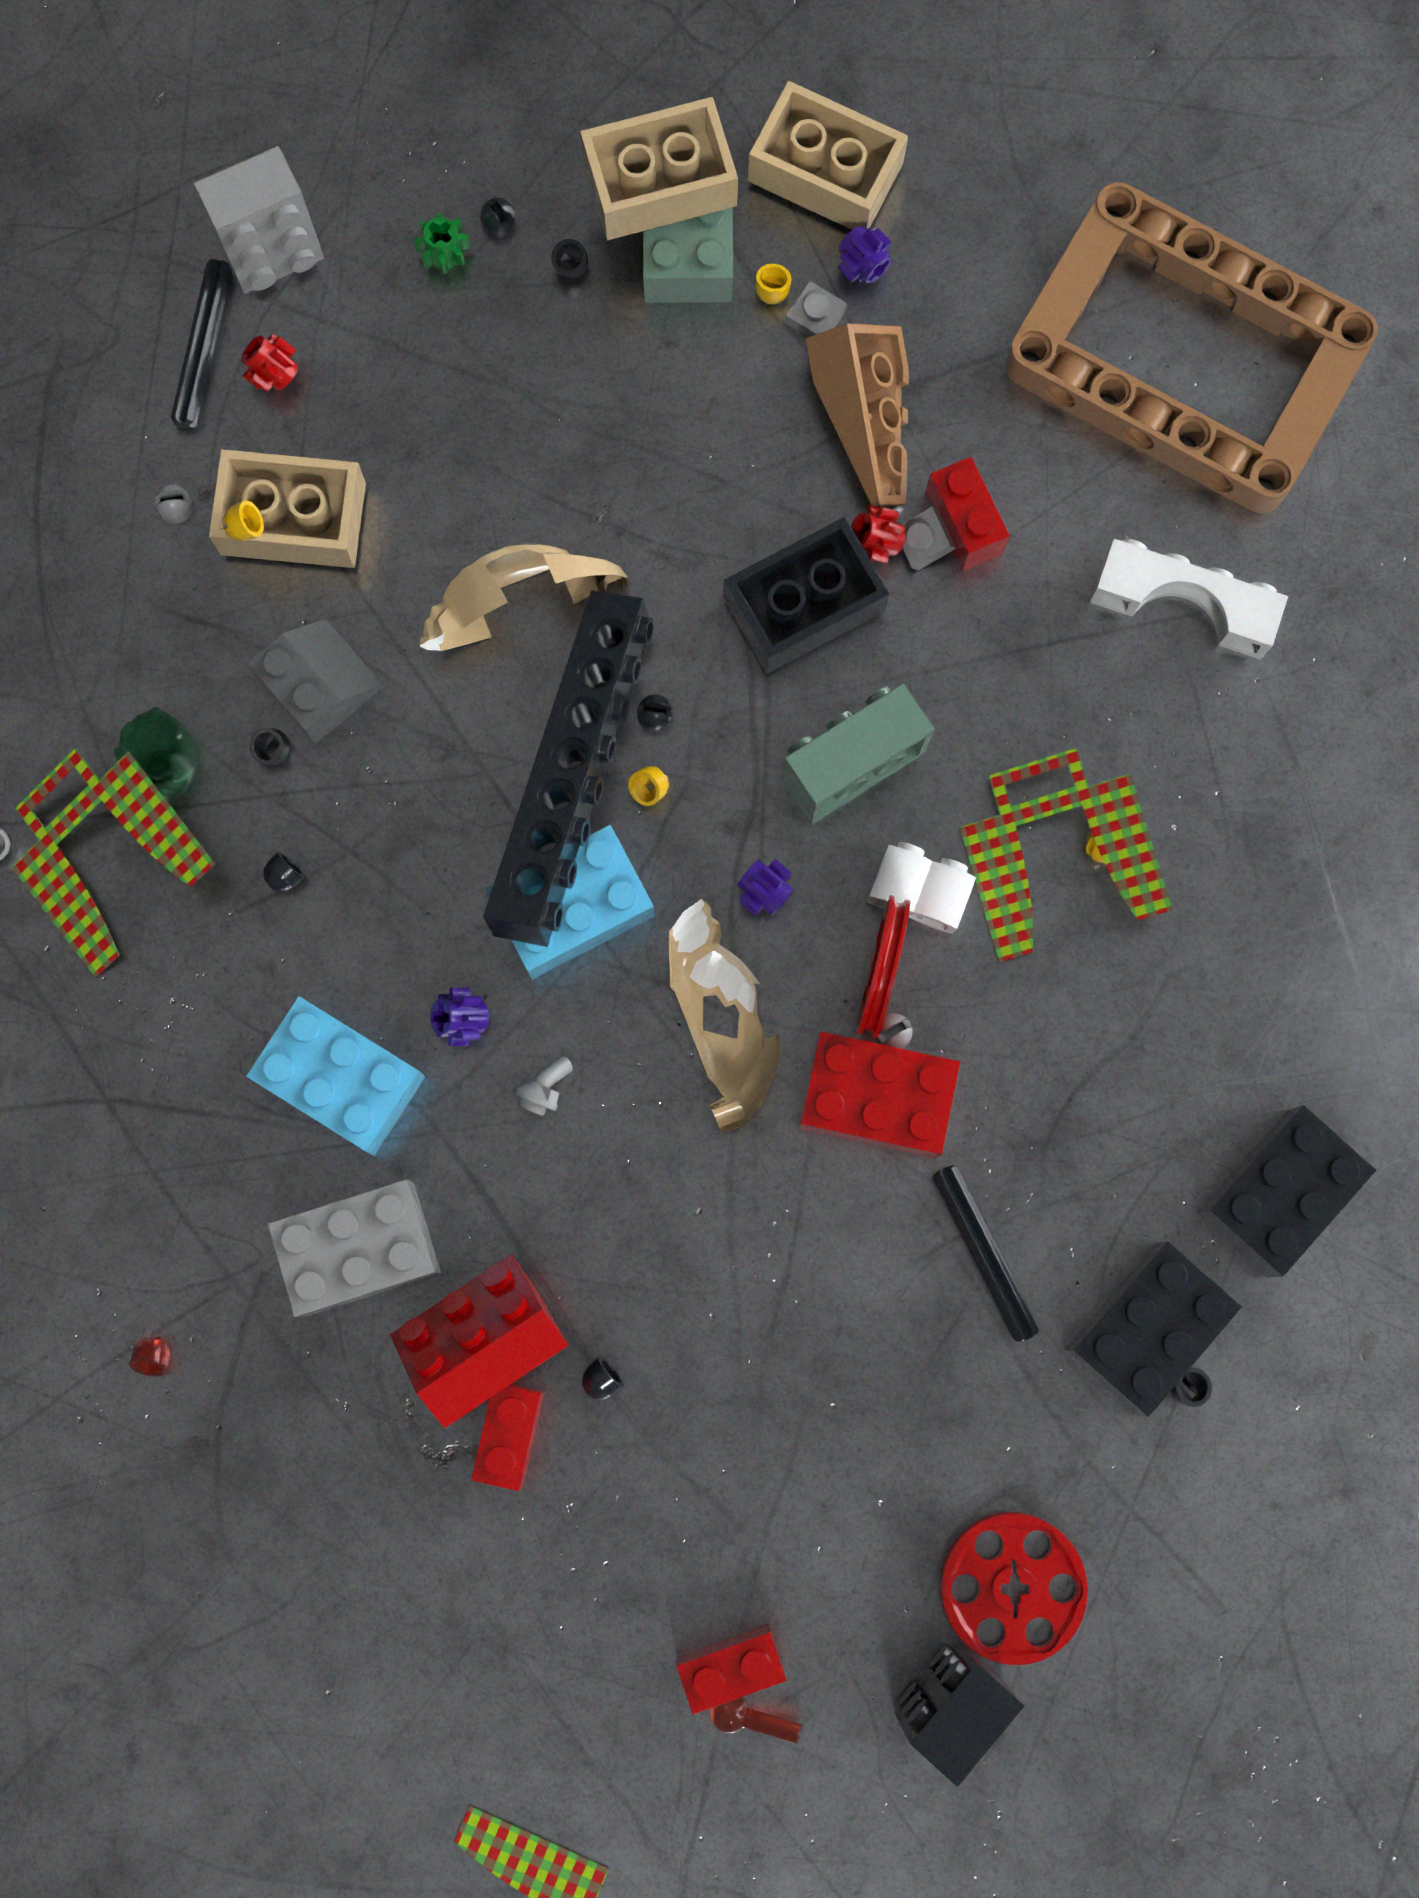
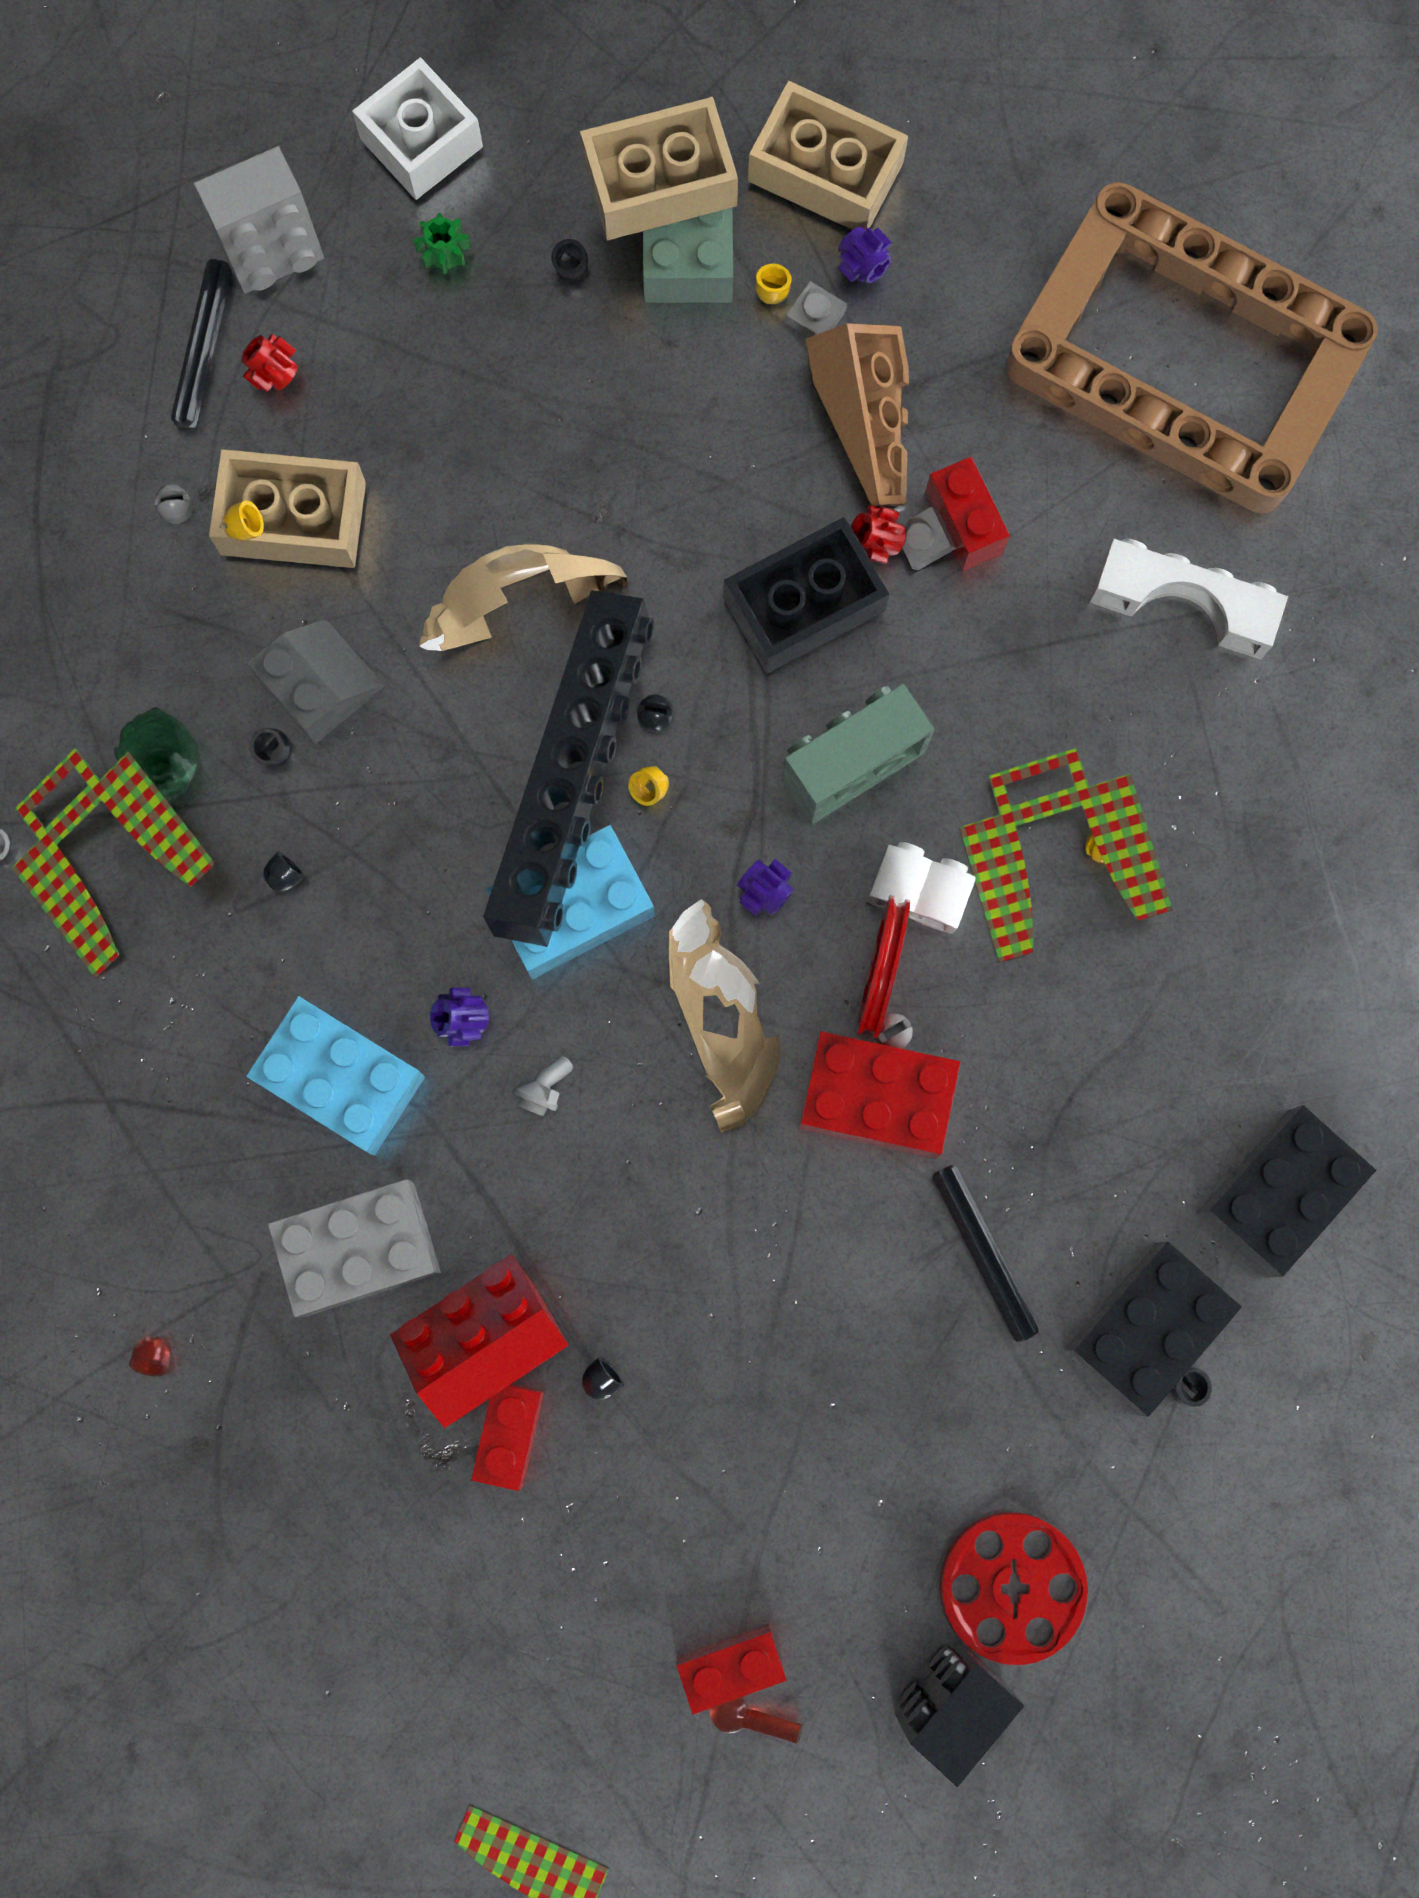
(418, 128): none -> white brick
(490, 221): black hinge -> none

